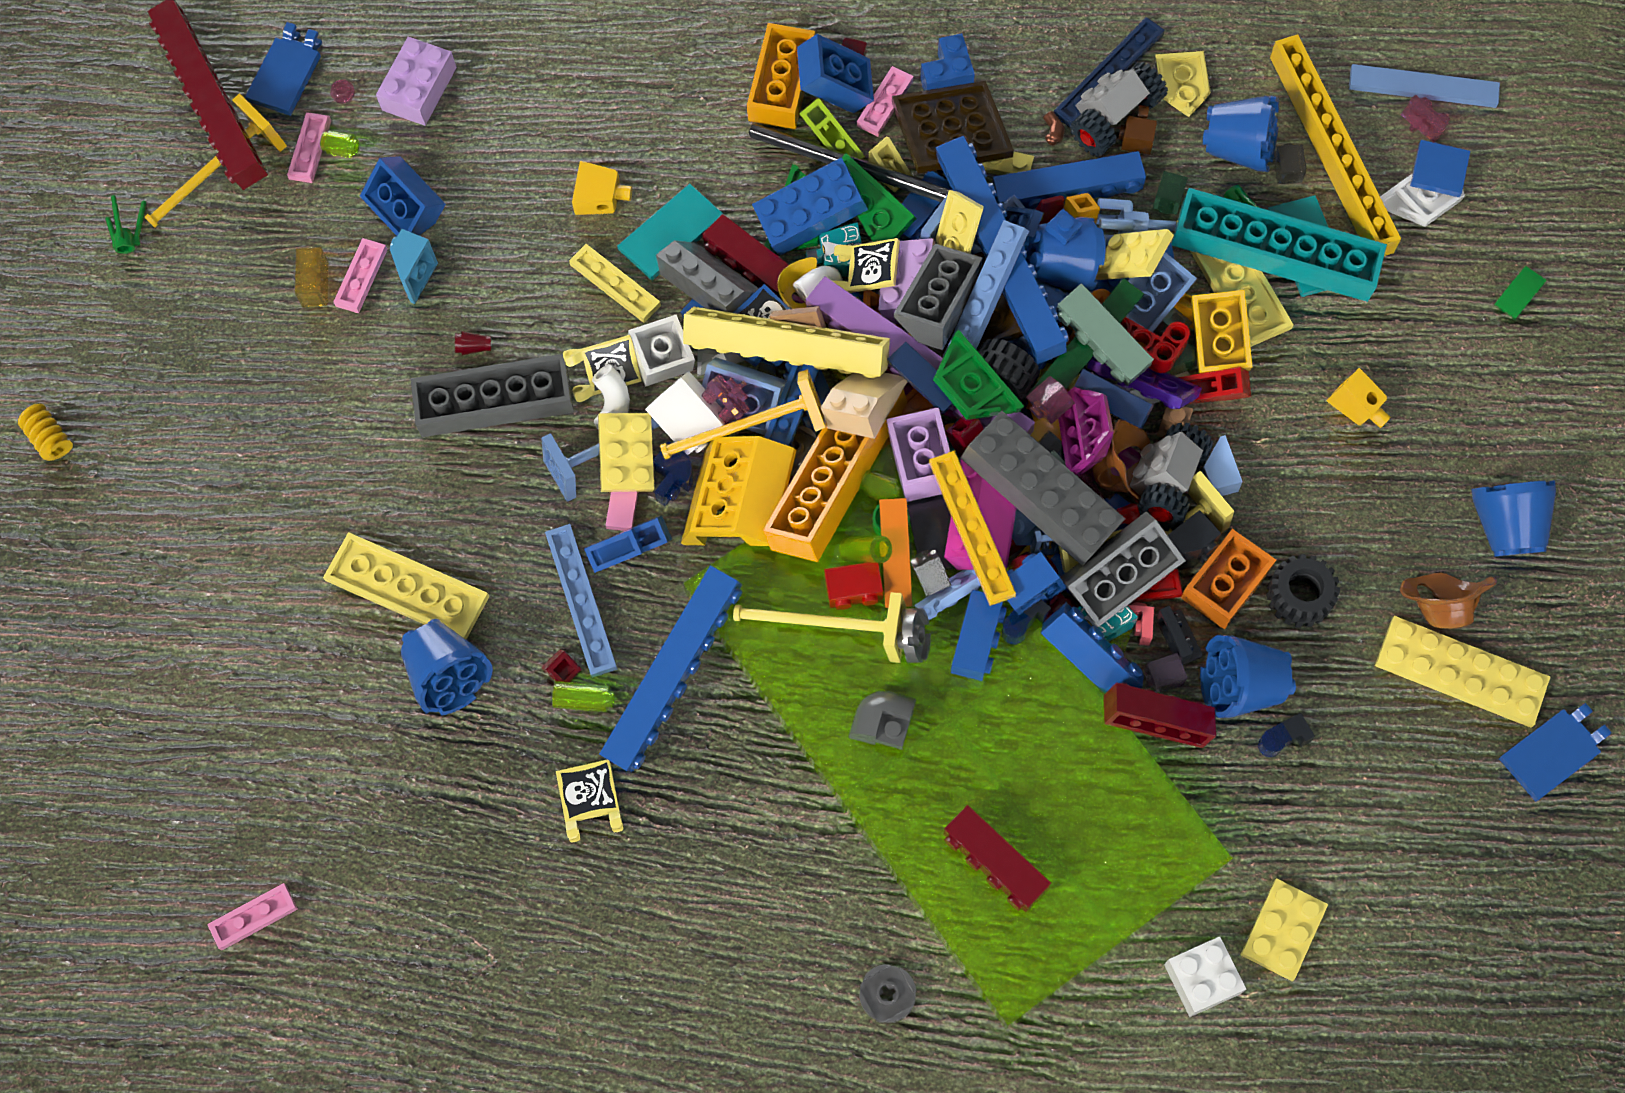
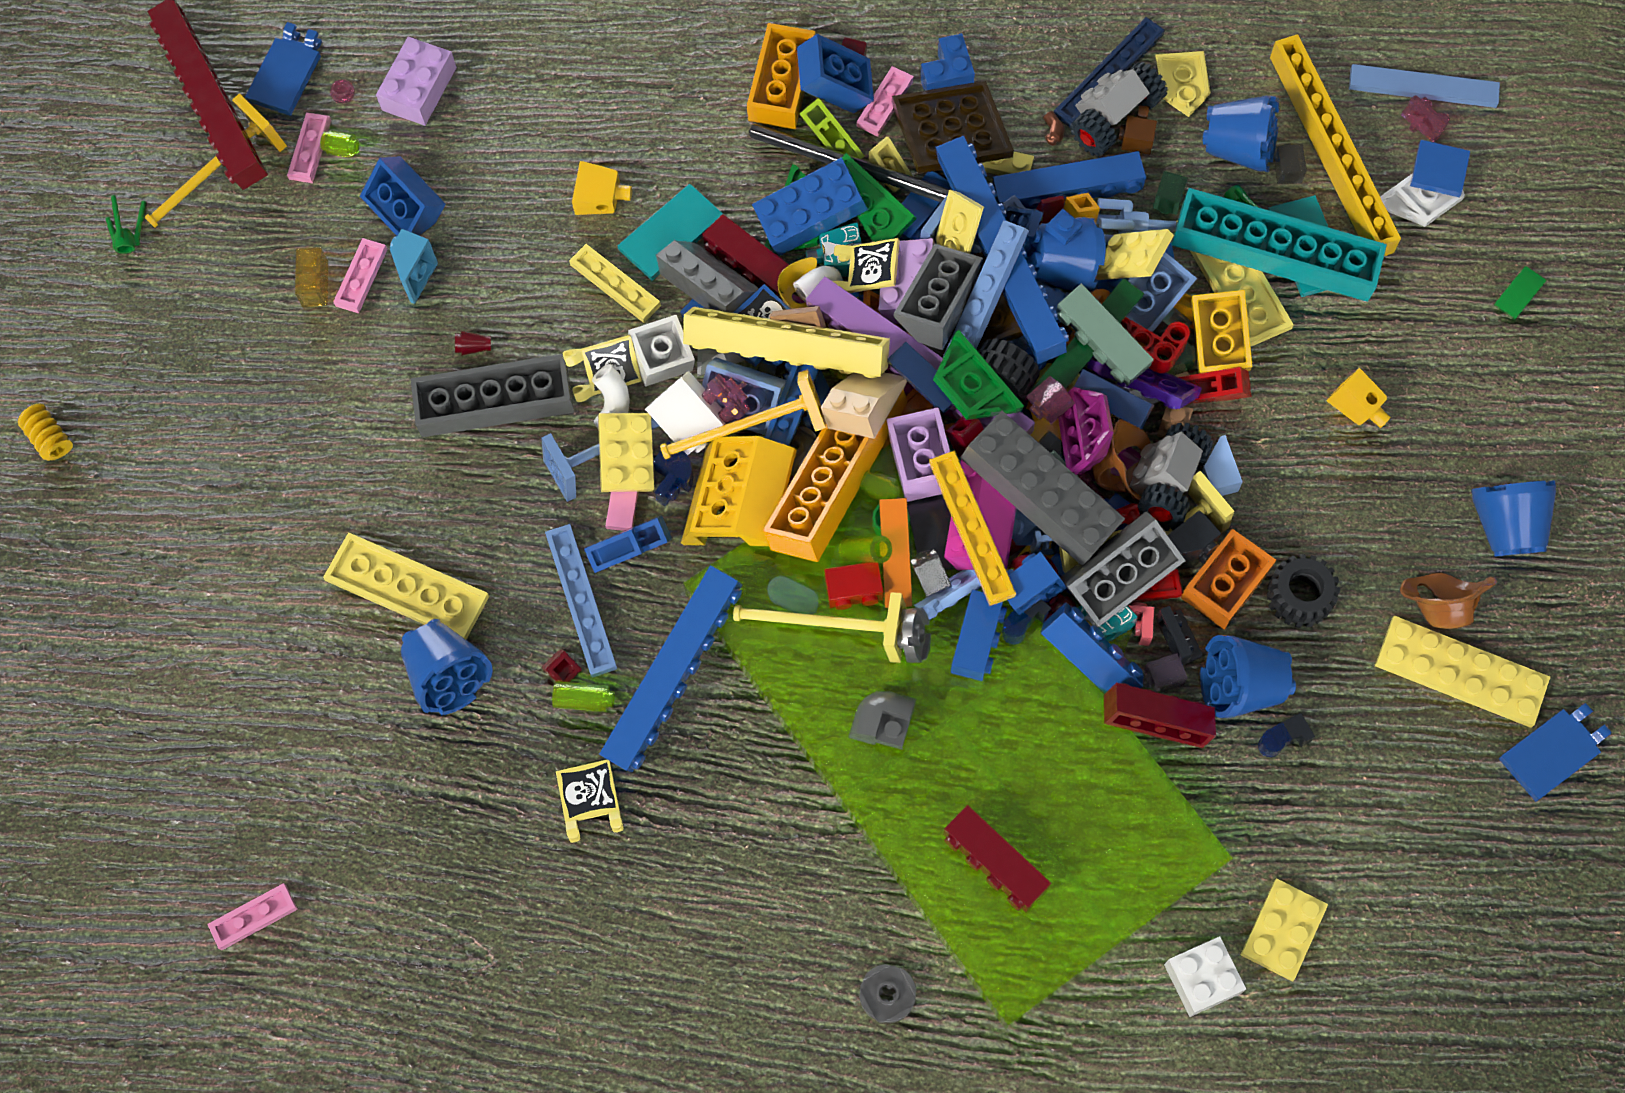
(792, 596): none -> clear light blue tile

